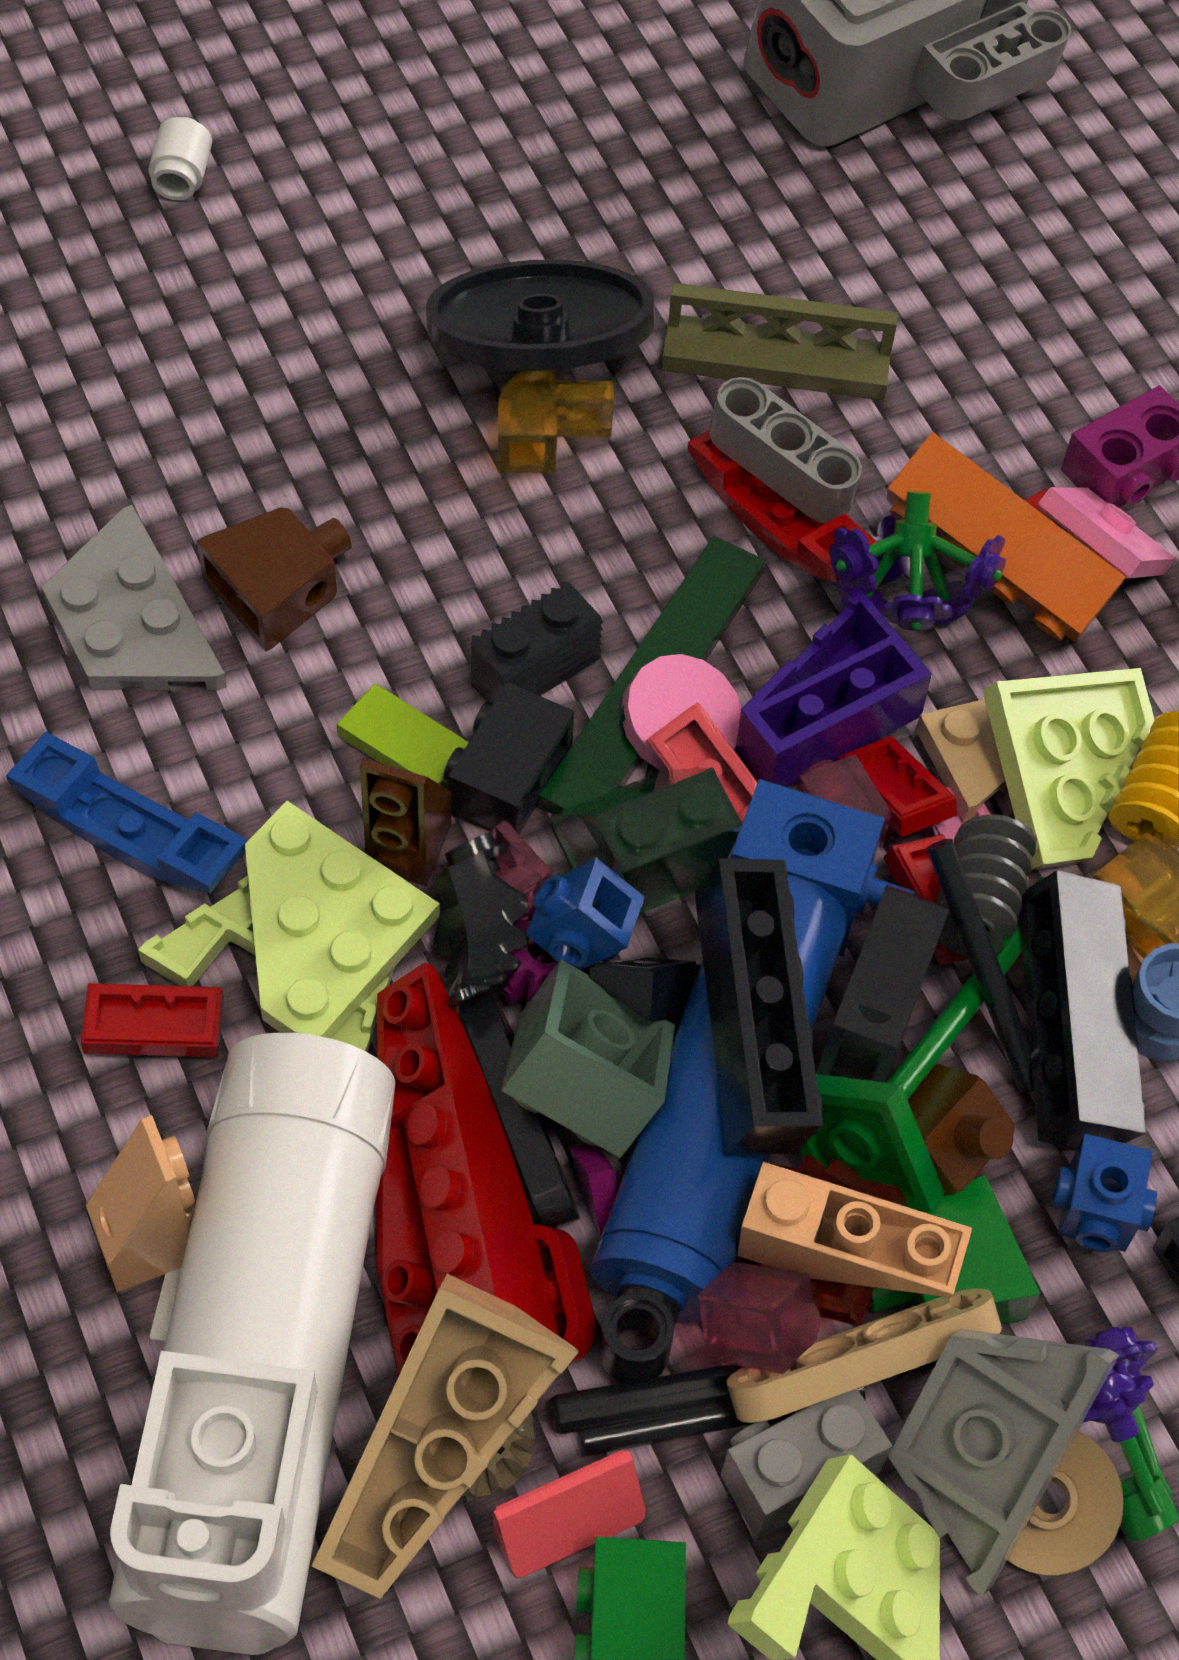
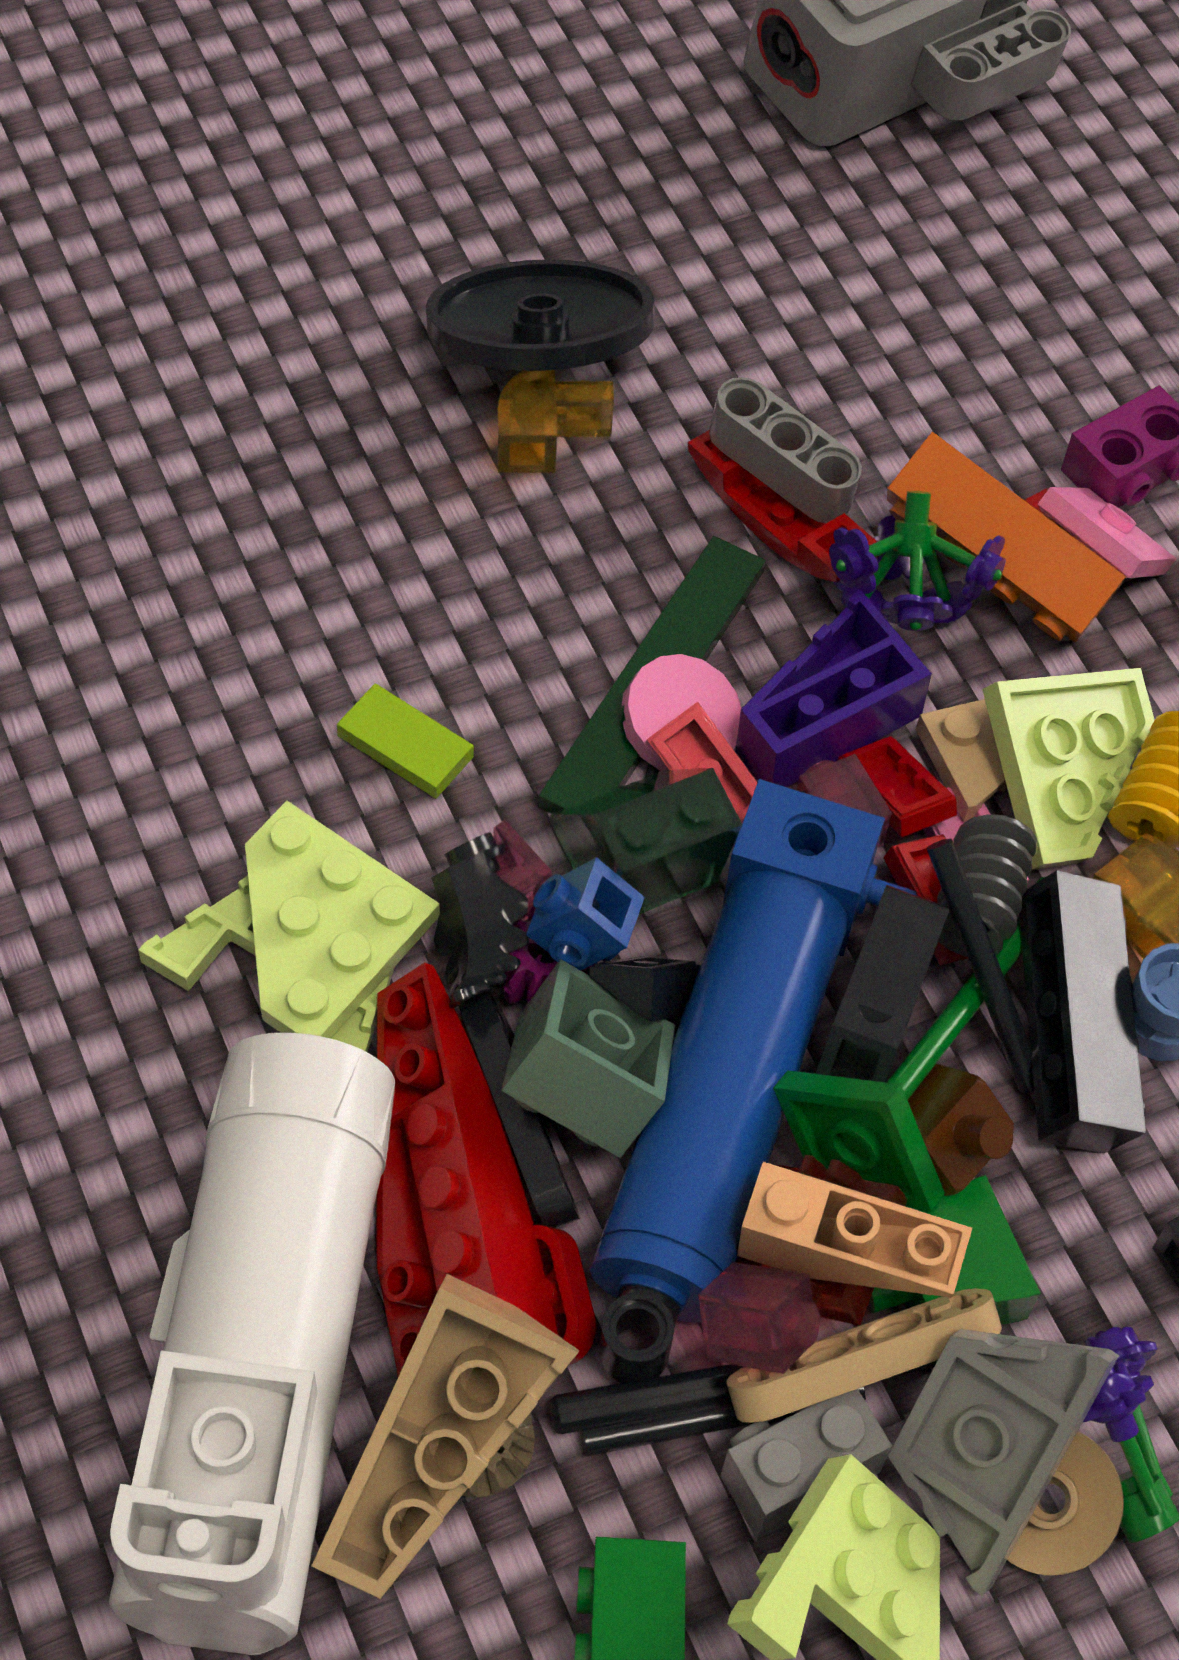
(122, 821): blue slope -> none
(128, 614): light grey wing -> none
(143, 1208): light nougat slope -> none
(152, 1020): red plate -> none
(179, 158): white brick -> none
(273, 571): reddish brown torso -> none
(404, 819): reddish brown slope -> none
(509, 757): black brick -> none
(537, 645): black brick -> none
(569, 1514): coral slope -> none
(596, 1182): magenta tile -> none
(757, 1007): black brick -> none
(778, 350): olive fence -> none
(1105, 1194): blue brick -> none

